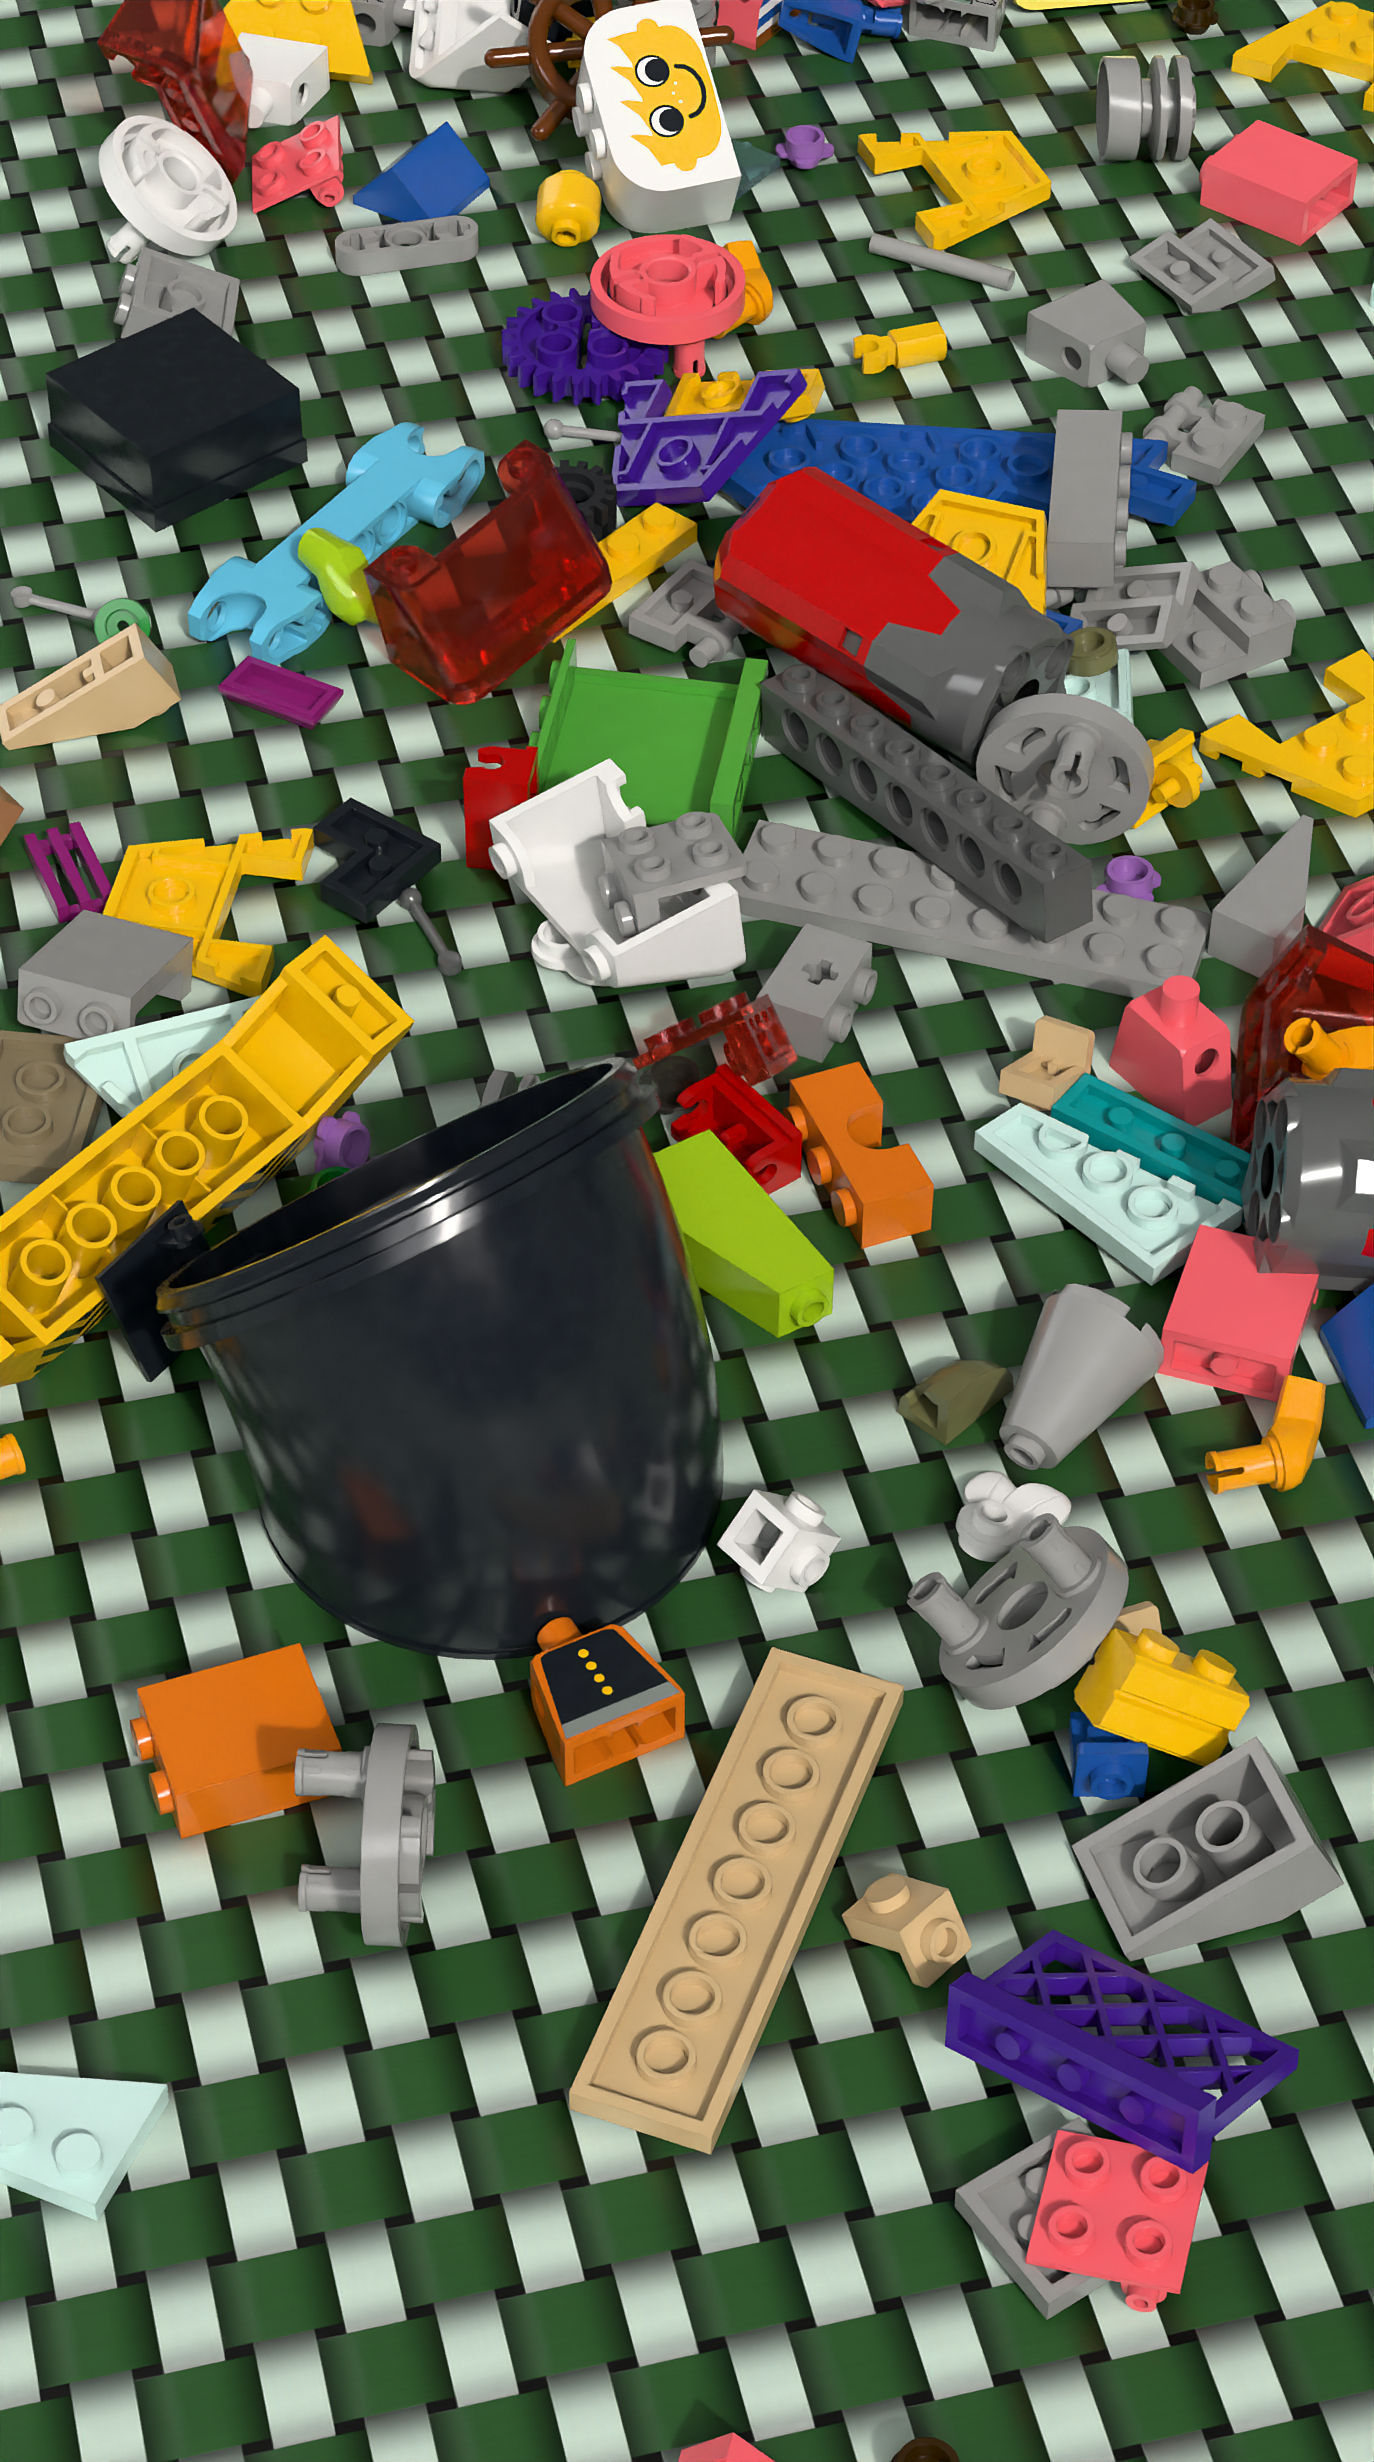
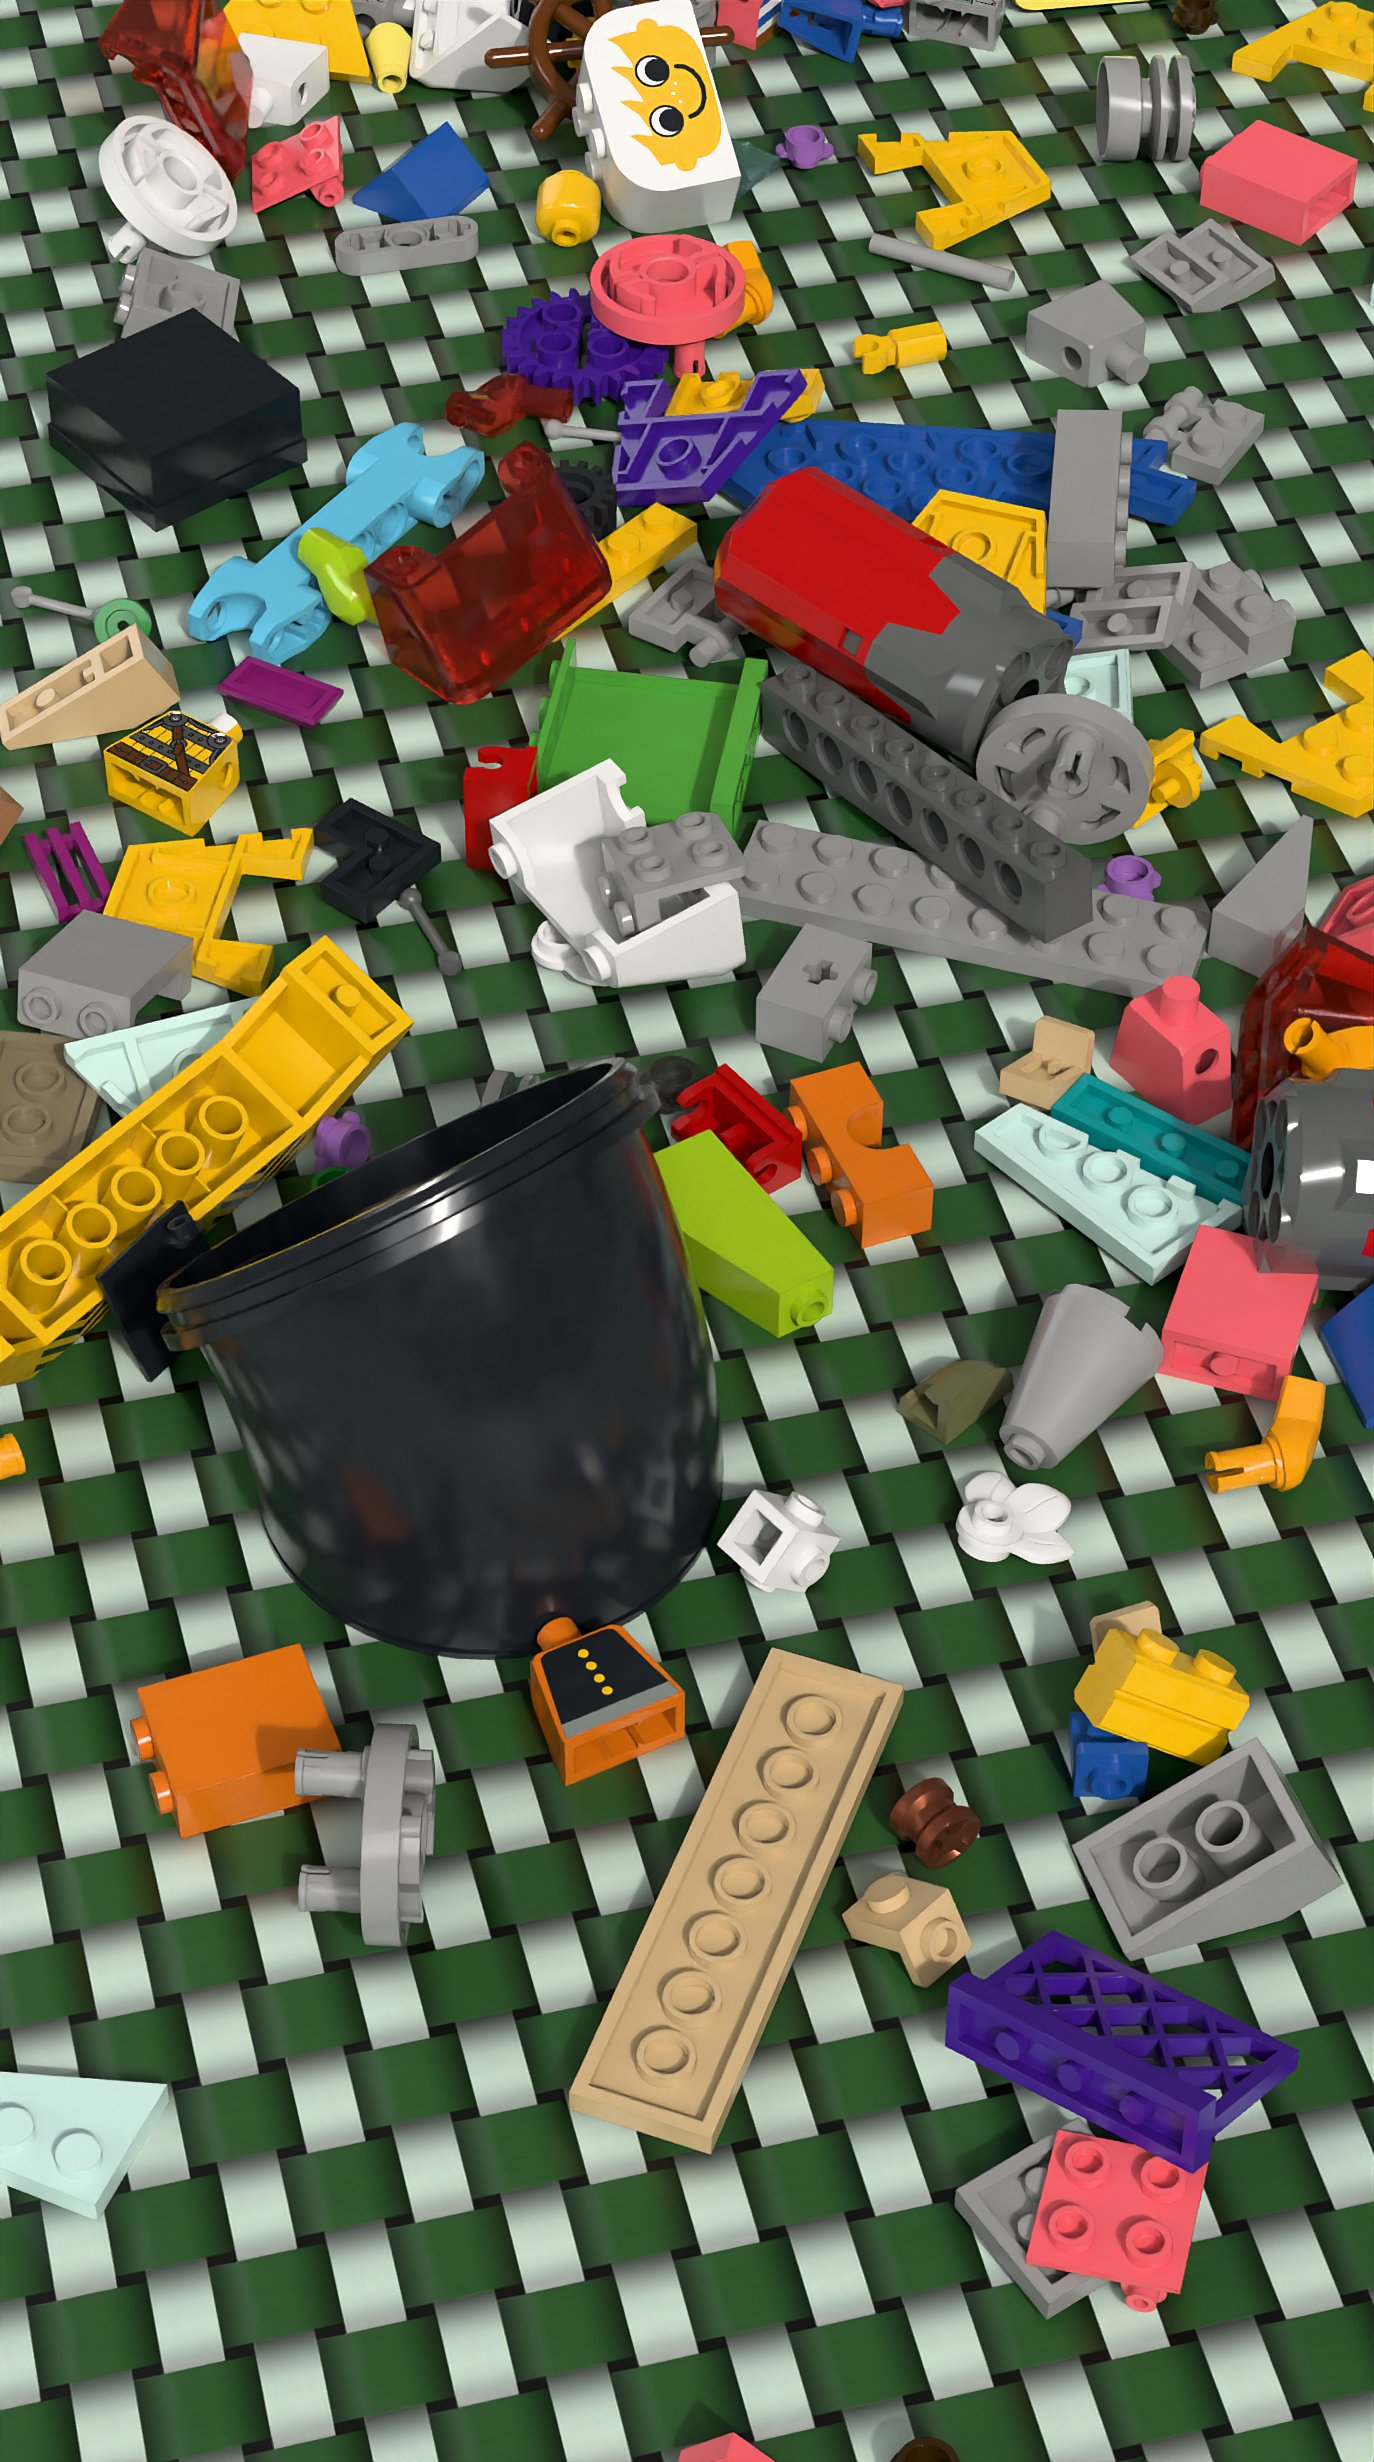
(176, 768): none -> yellow torso
(389, 55): none -> light yellow cone
(504, 401): none -> clear red arm
(754, 1034): clear red bracket -> none
(934, 1823): none -> copper wheel
(1031, 1611): light grey piece -> none
(1093, 652): olive tile -> none

